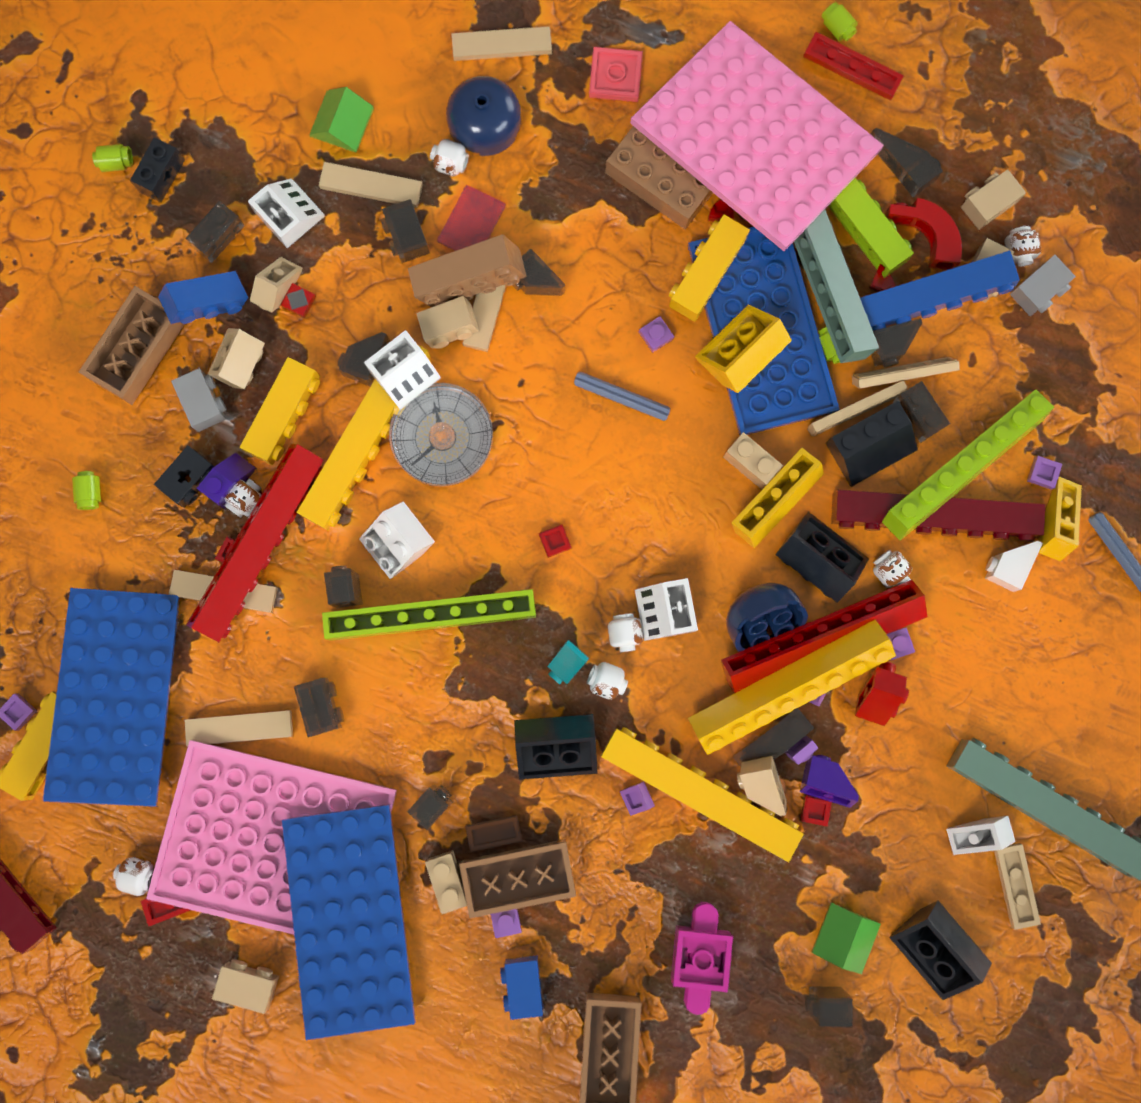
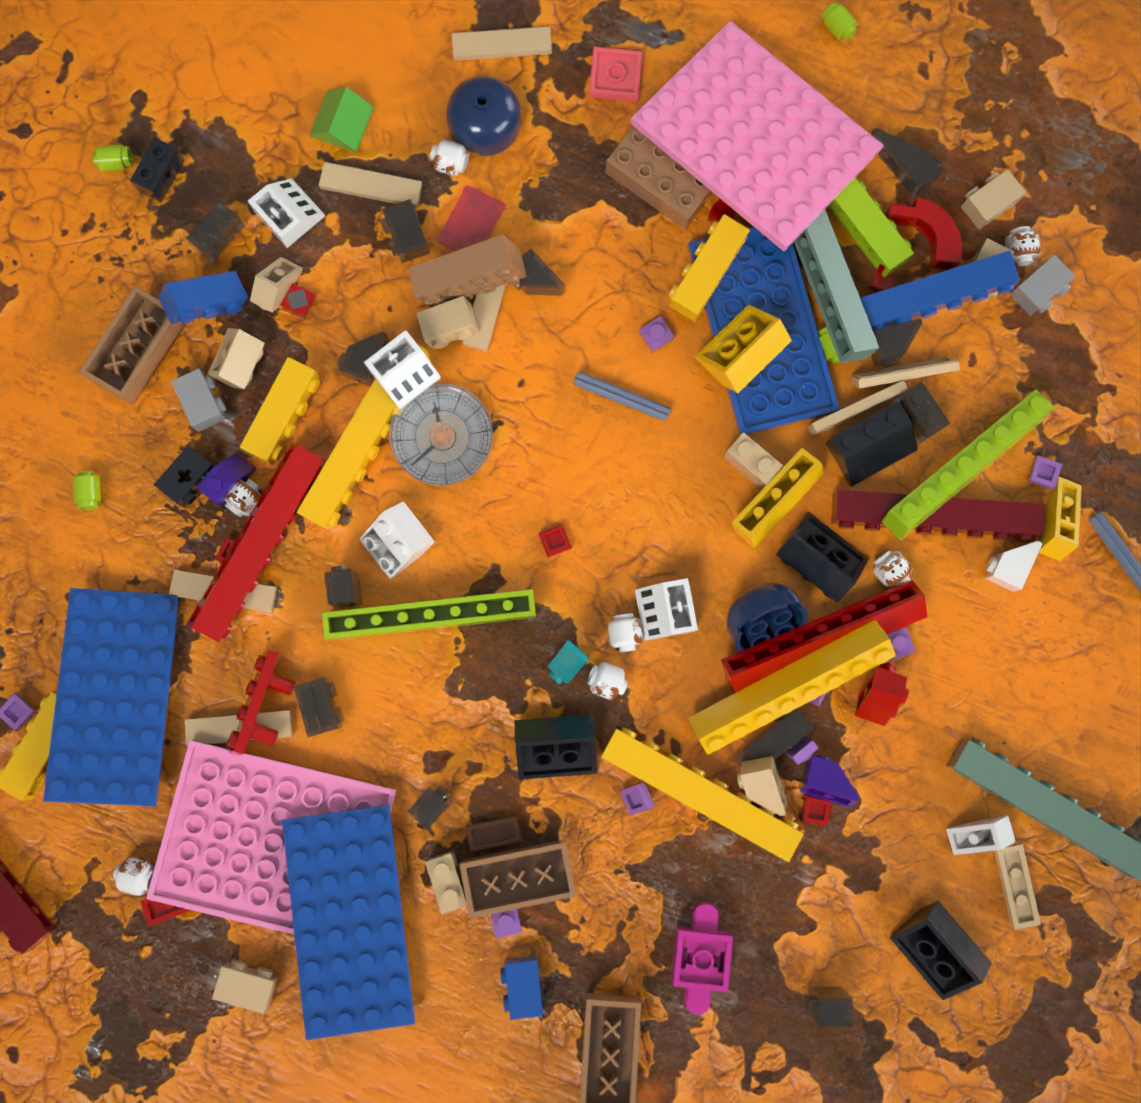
(247, 713): none -> red plate
(846, 938): bright green slope -> none
(853, 66): red plate -> none

